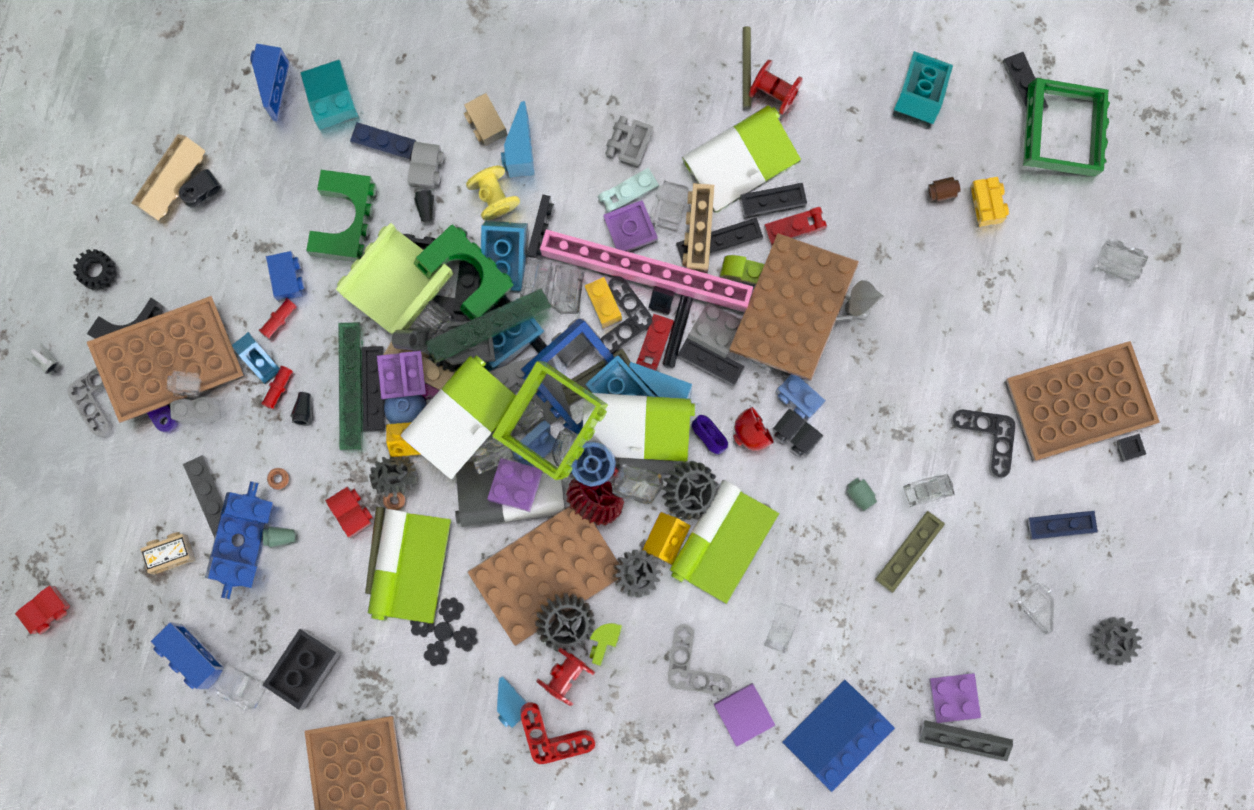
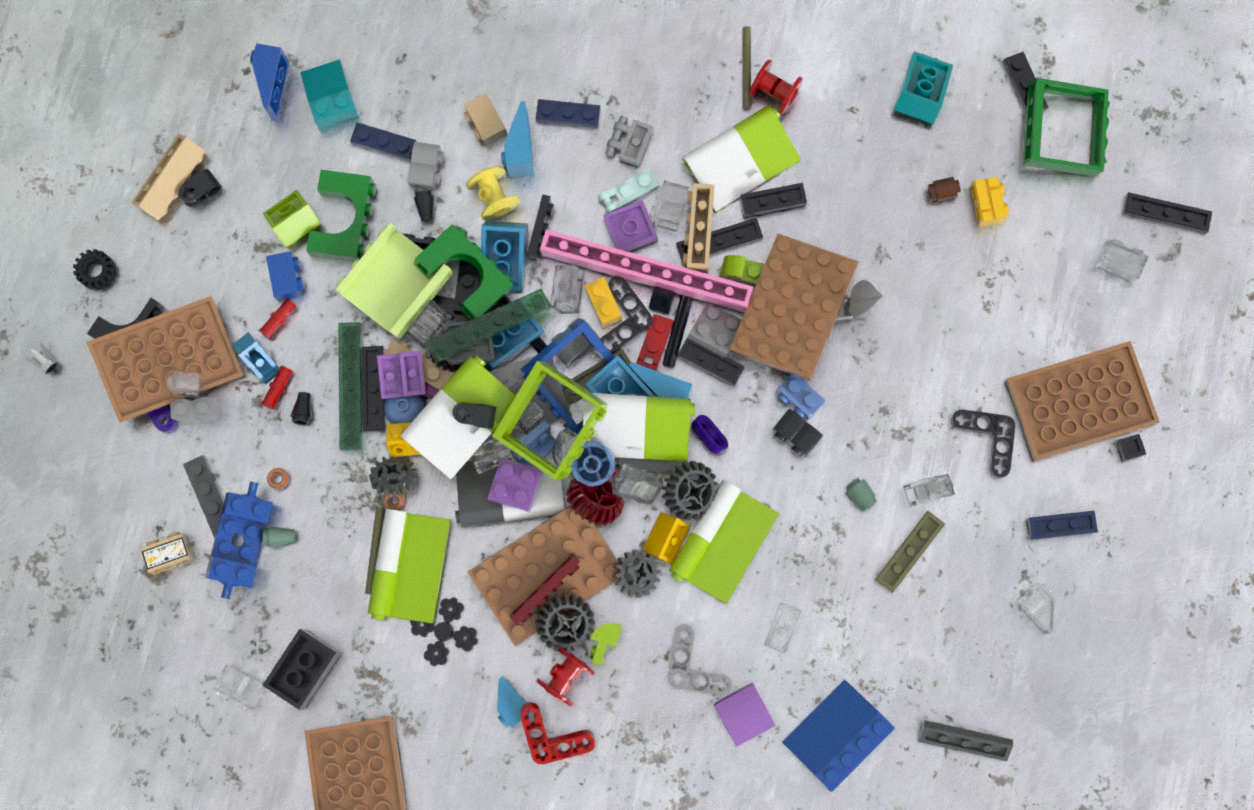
(42, 610): red brick -> none
(88, 398): light grey beam -> none
(187, 656): blue brick -> none
(291, 218): none -> lime slope
(349, 512): red brick -> none
(411, 338): dark grey piece -> none
(479, 414): none -> black piece
(537, 276): clear brick -> none
(539, 597): none -> dark red plate
(568, 113): none -> dark blue plate
(751, 431): red cylinder -> none
(796, 225): red plate -> none
(955, 698): medium lavender plate -> none
(1122, 647): dark grey gear -> none
(1167, 212): none -> black tile

